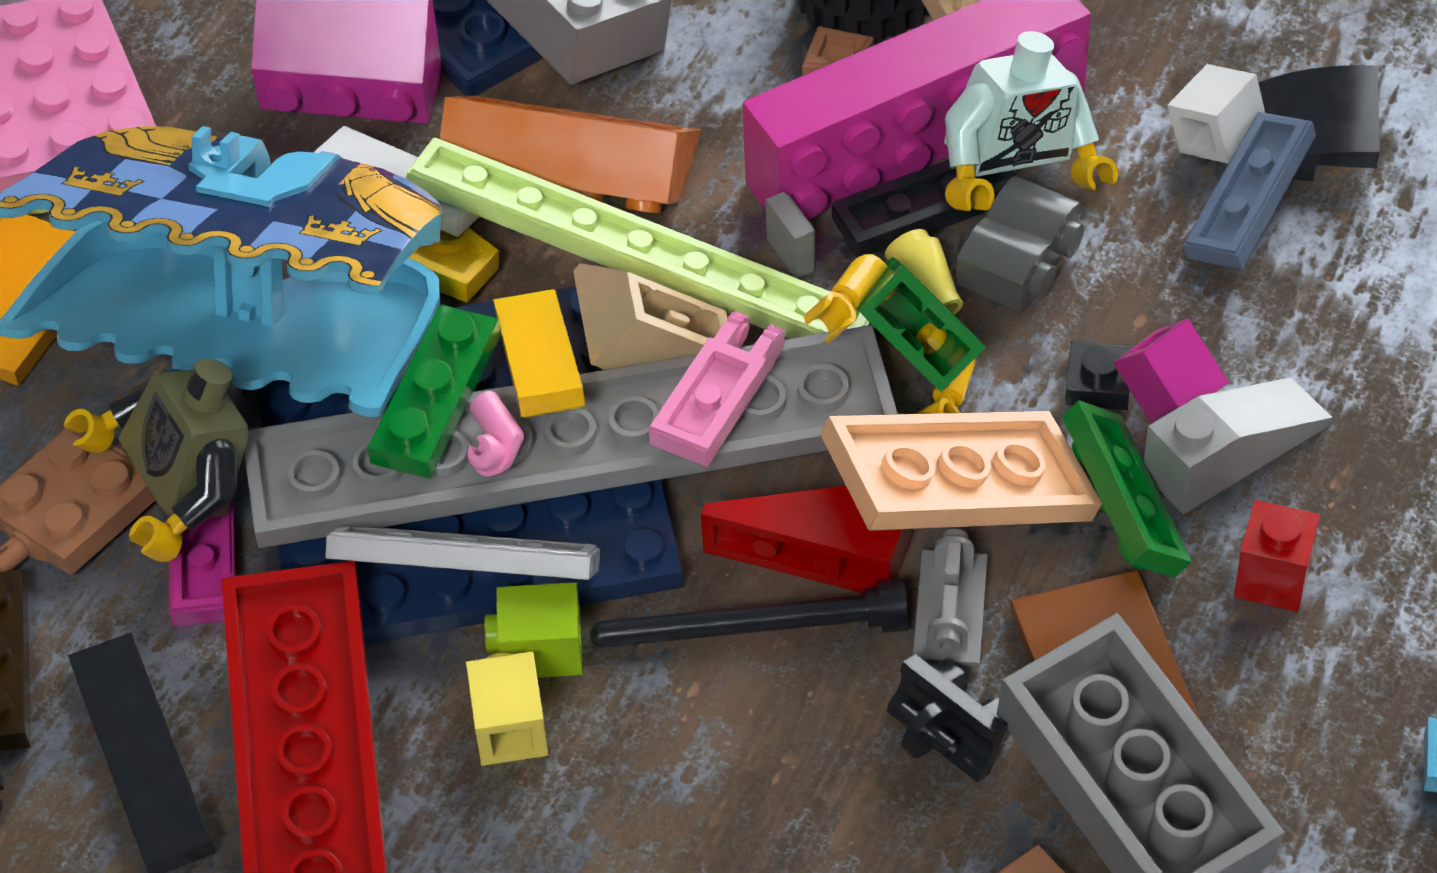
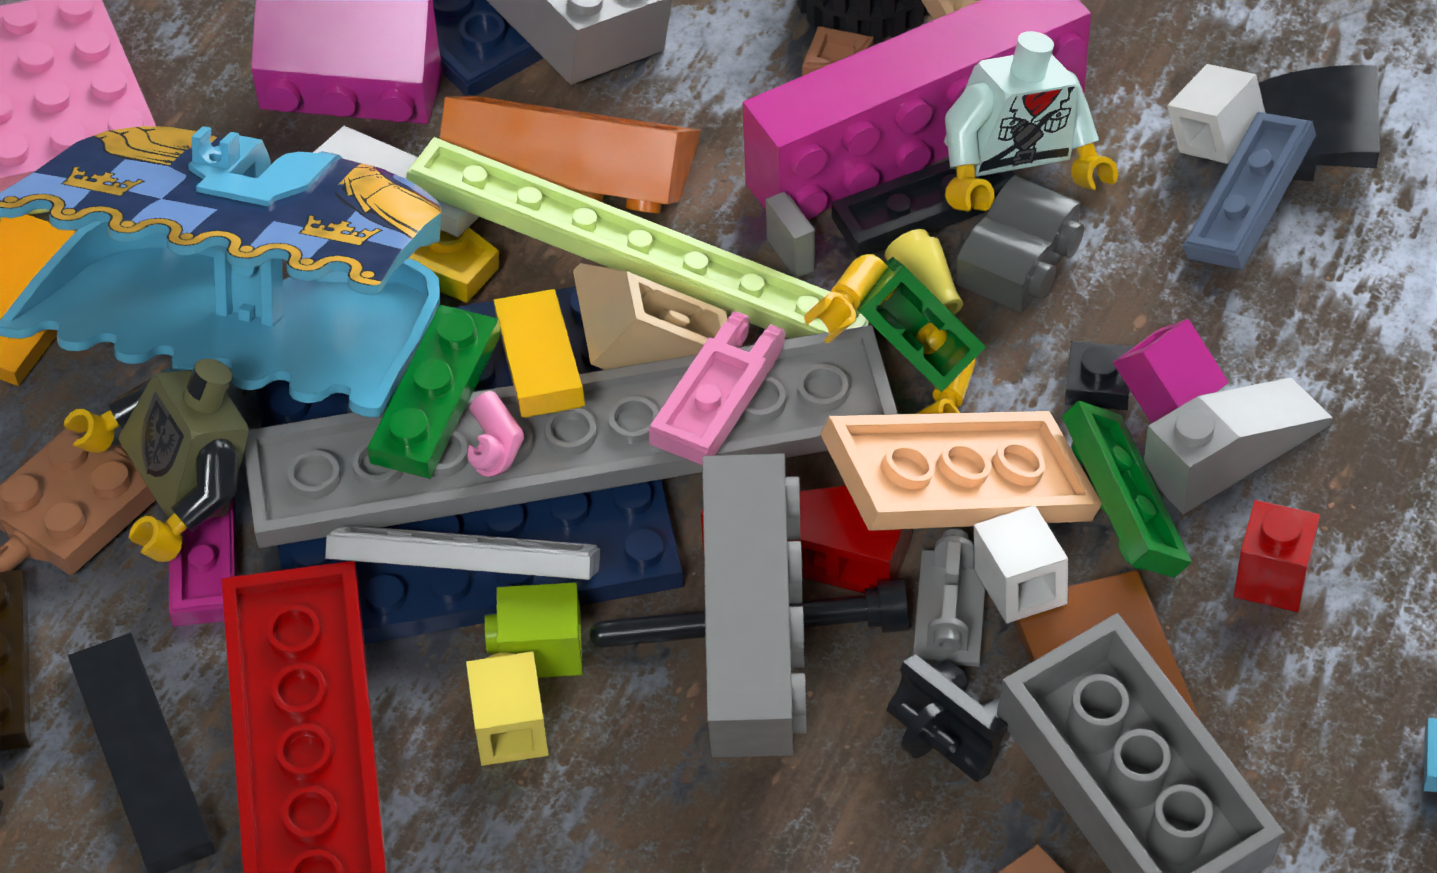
(748, 592): none -> light grey brick
(1020, 564): none -> white brick

